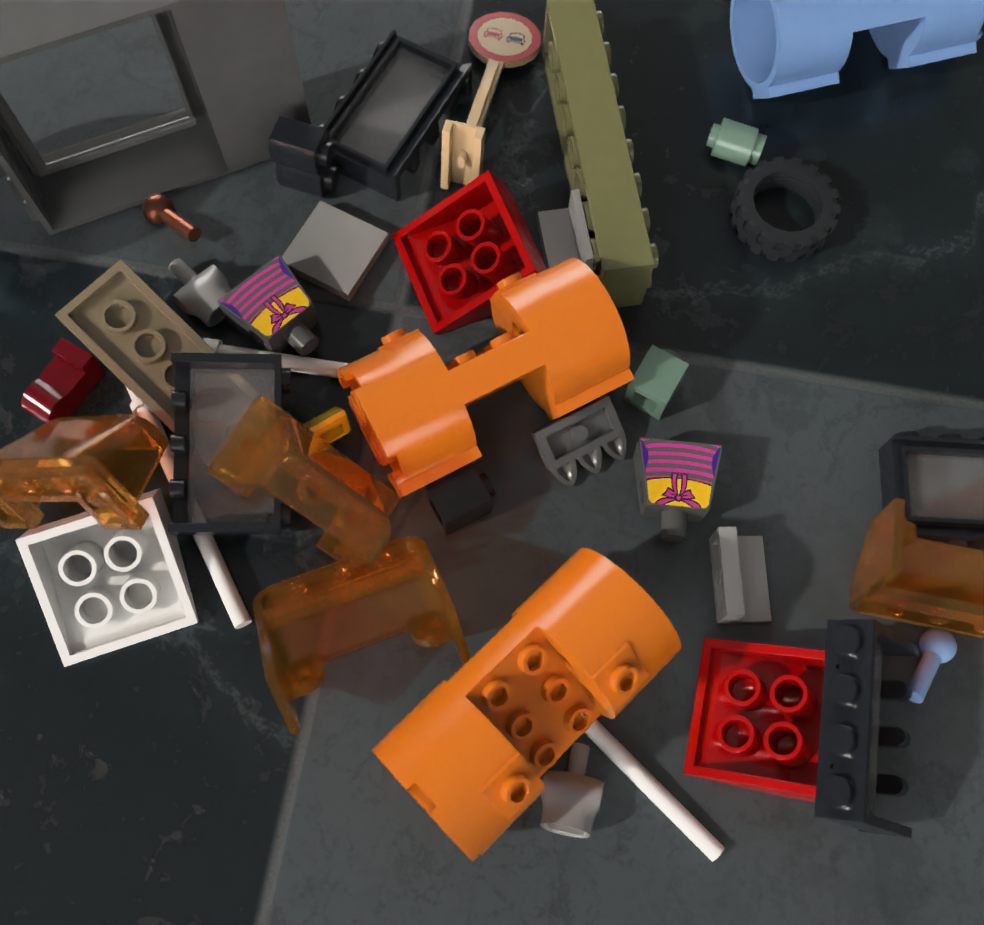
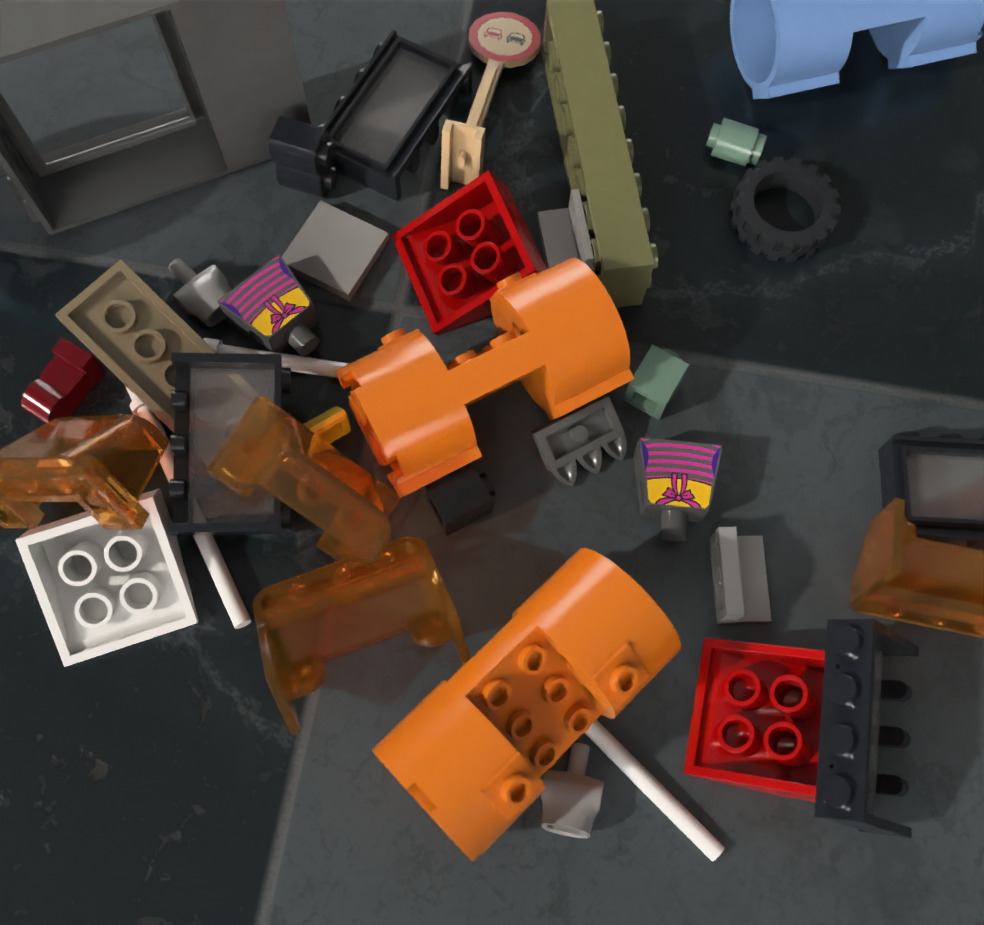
(160, 209): copper bar -> none
(937, 648): light blue bar -> none

